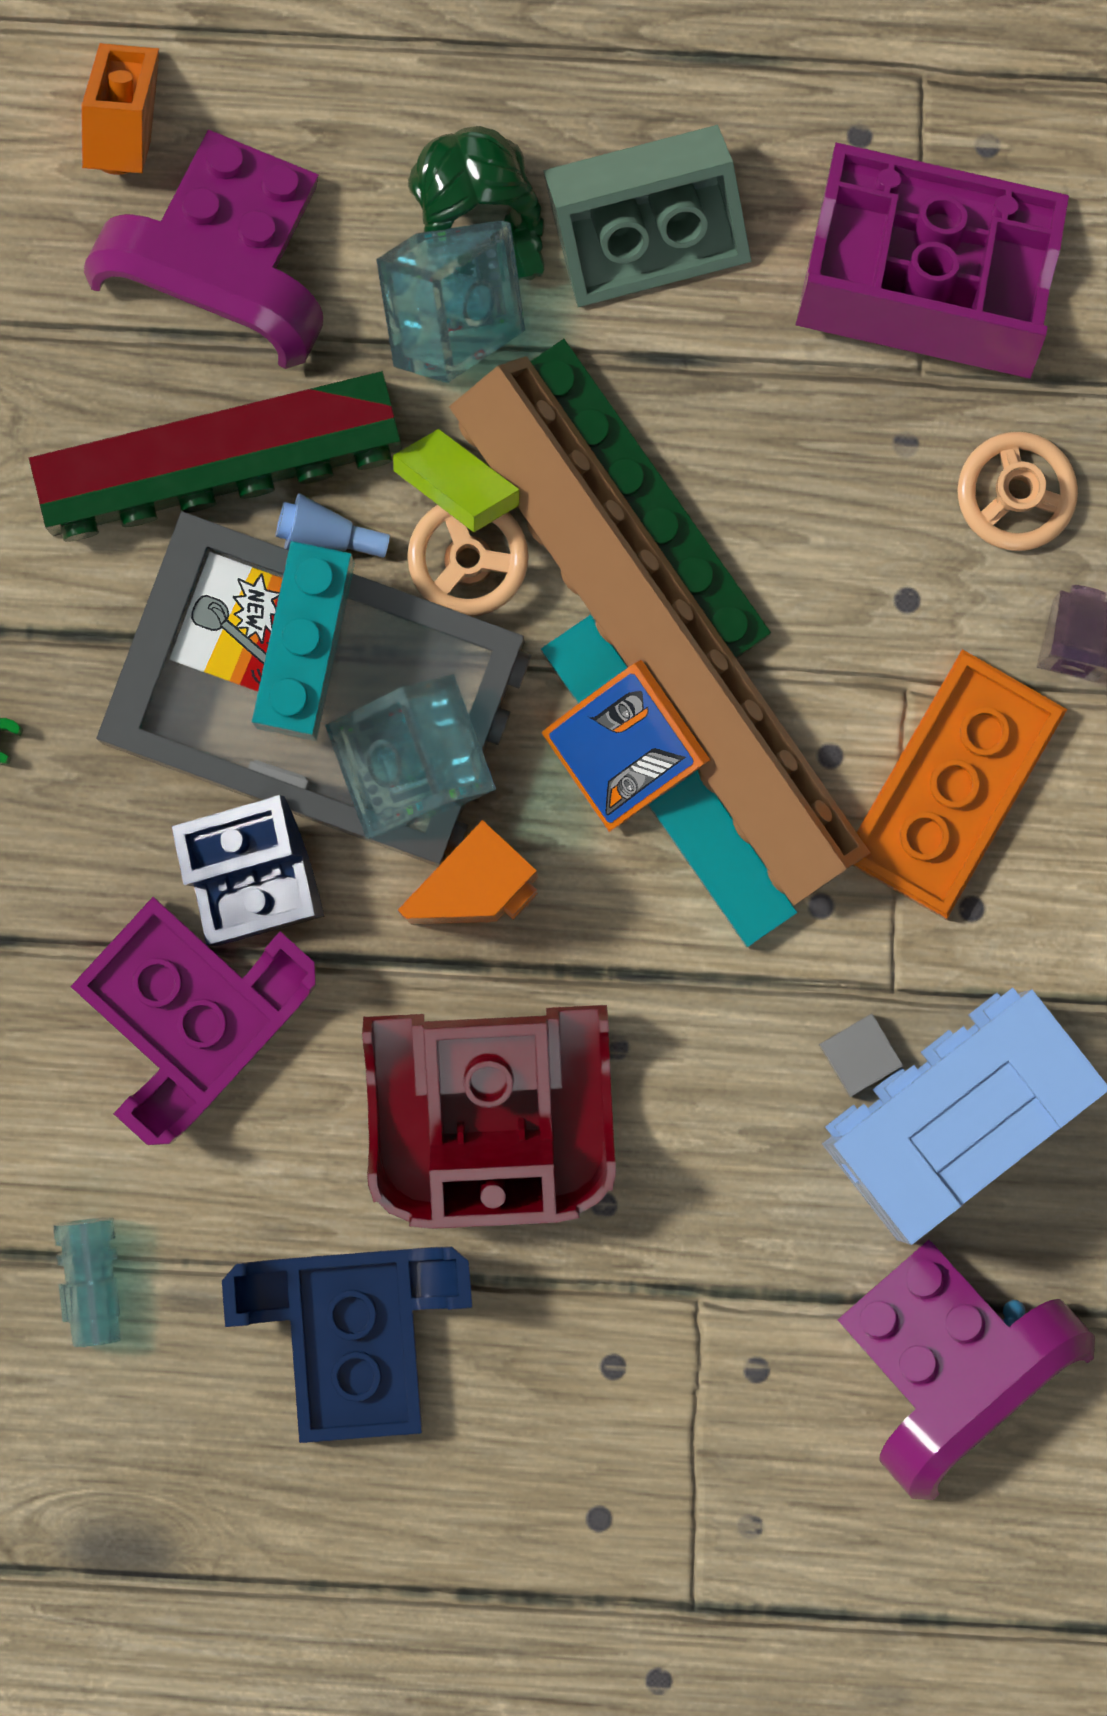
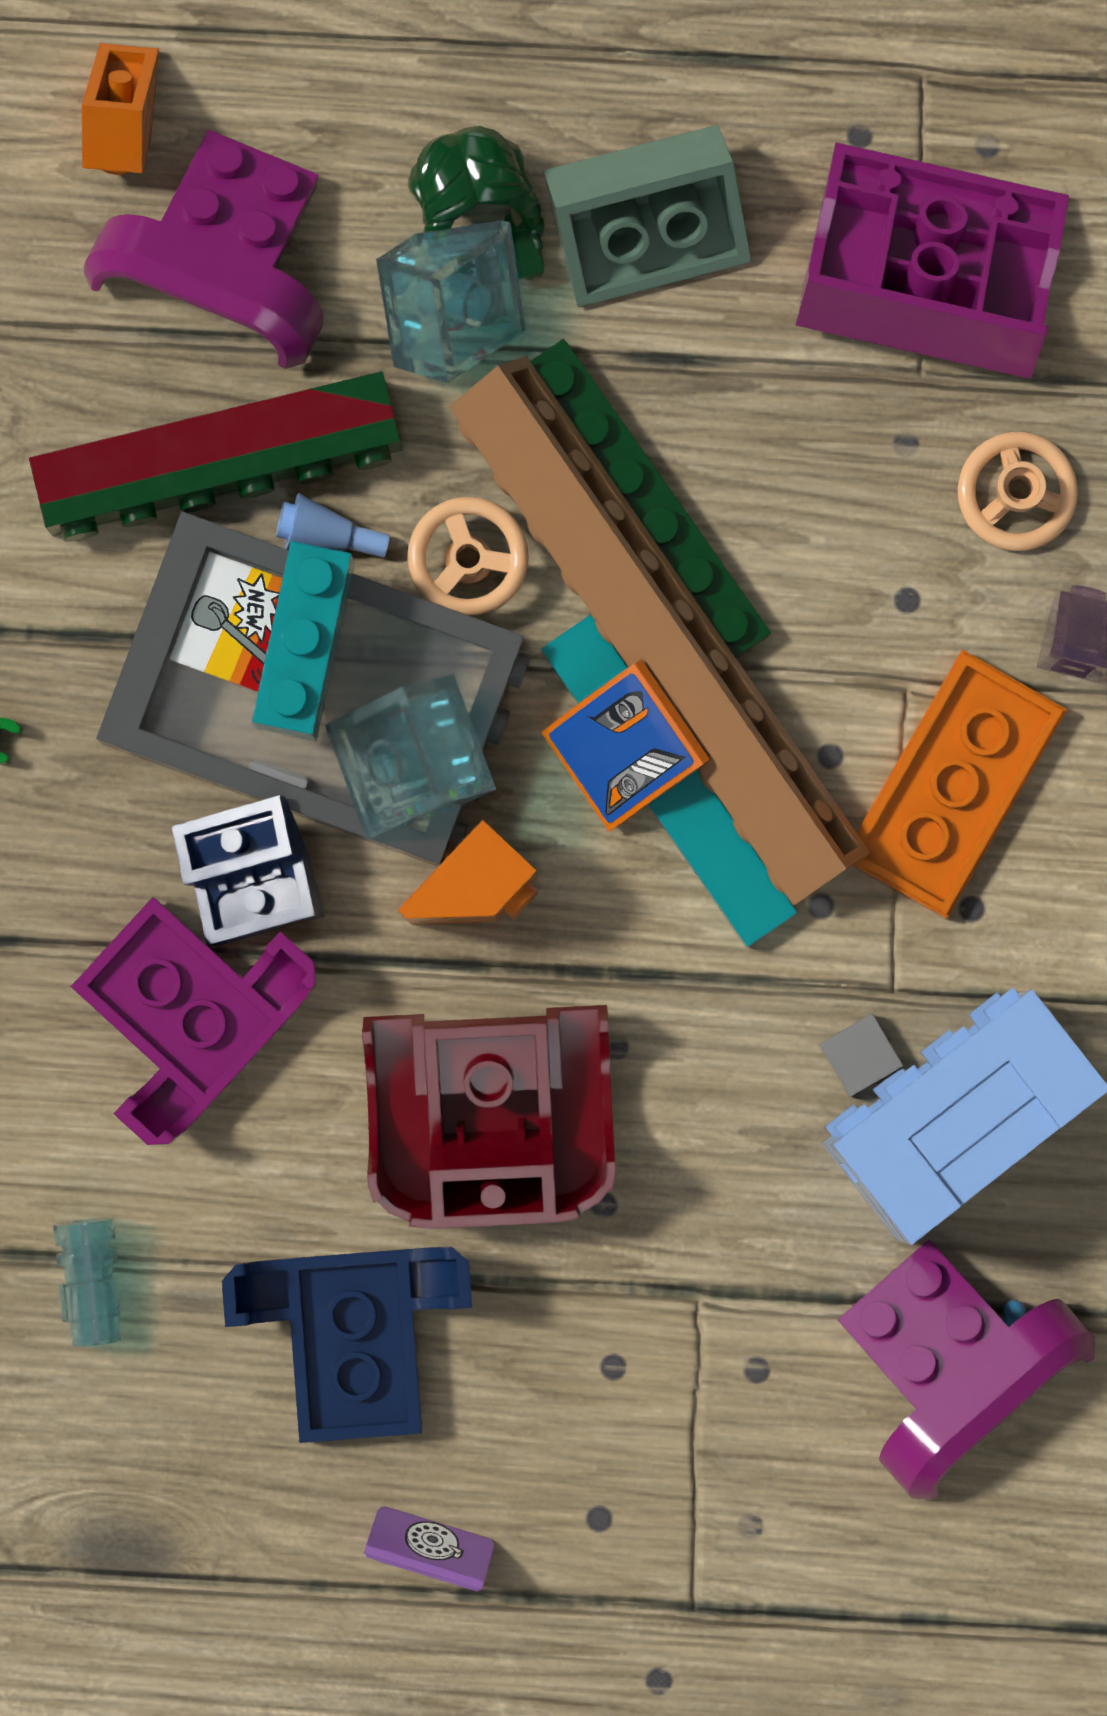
(429, 1548): none -> medium lavender slope
(456, 480): lime tile -> none

